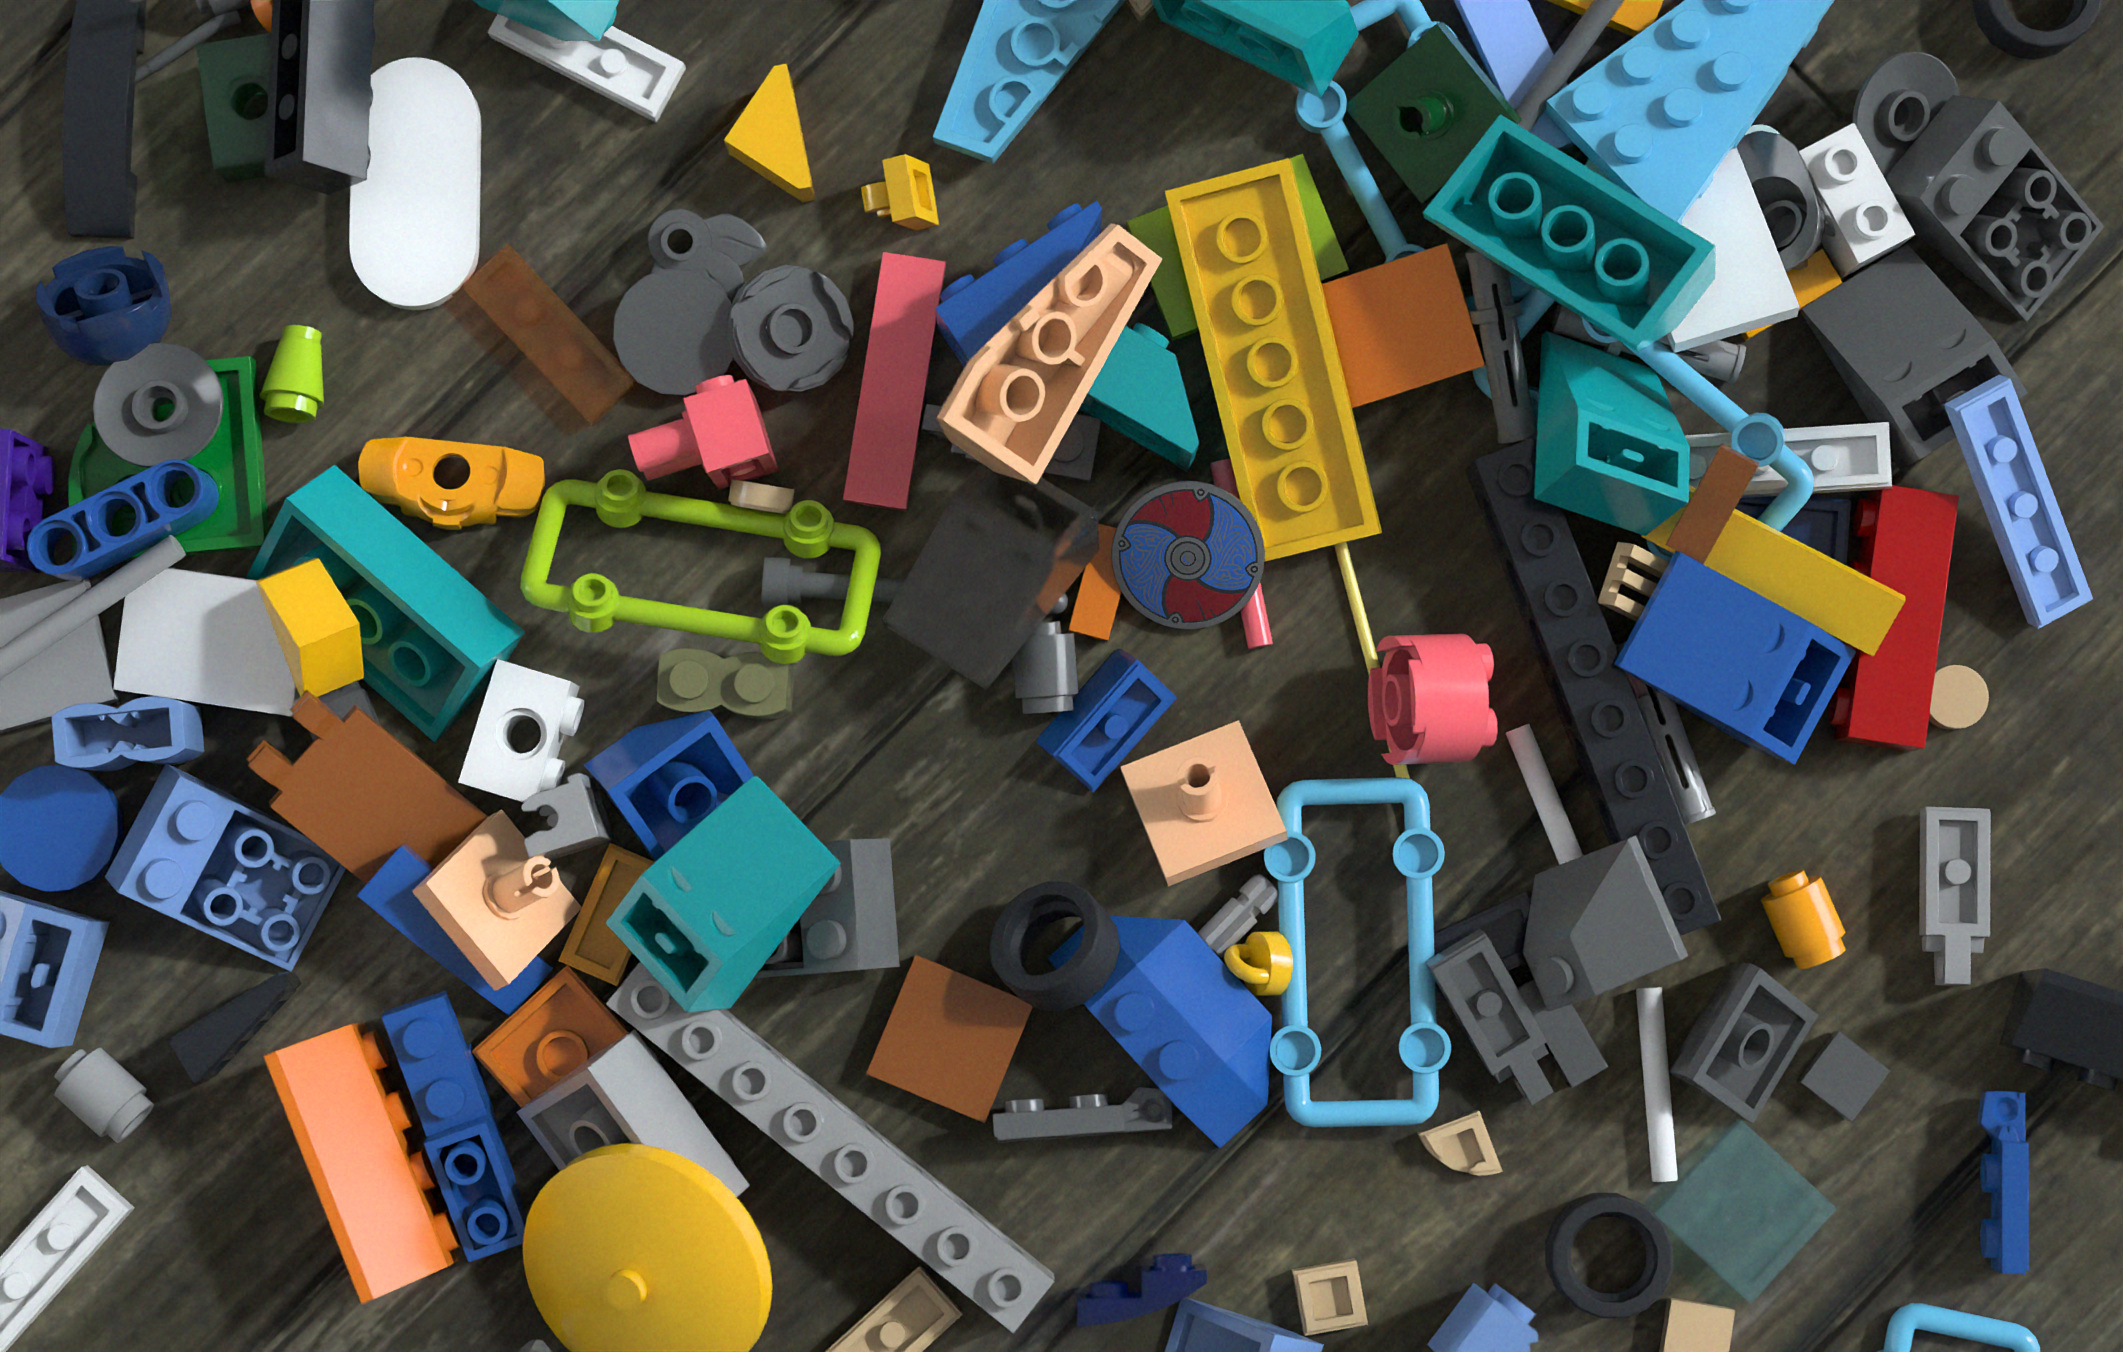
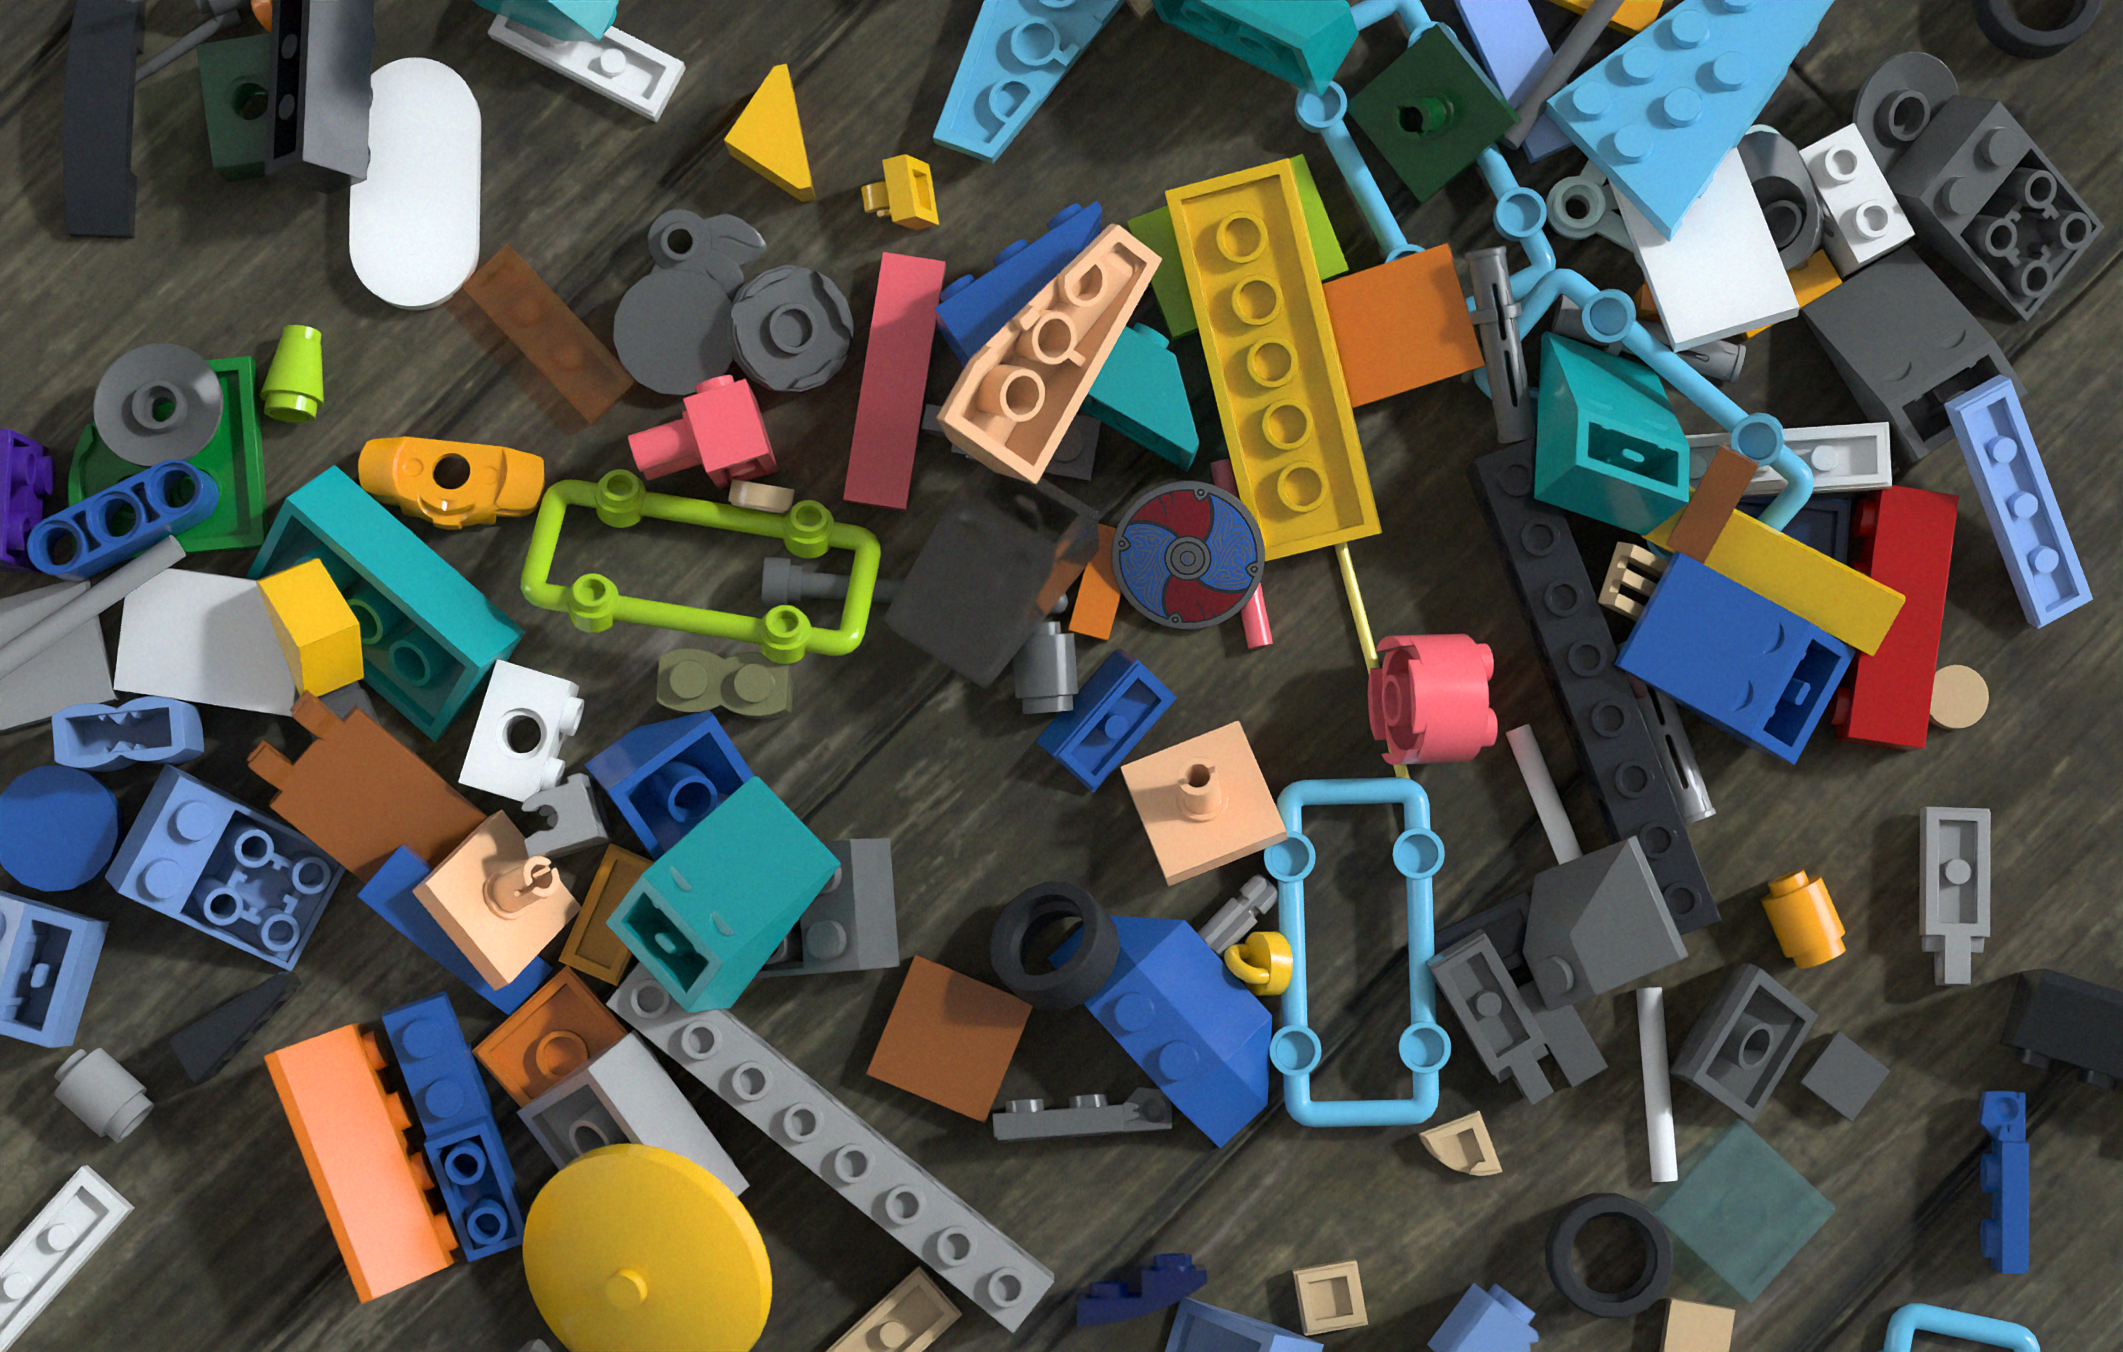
(105, 305): dark blue cylinder -> none
(1574, 235): teal slope -> none

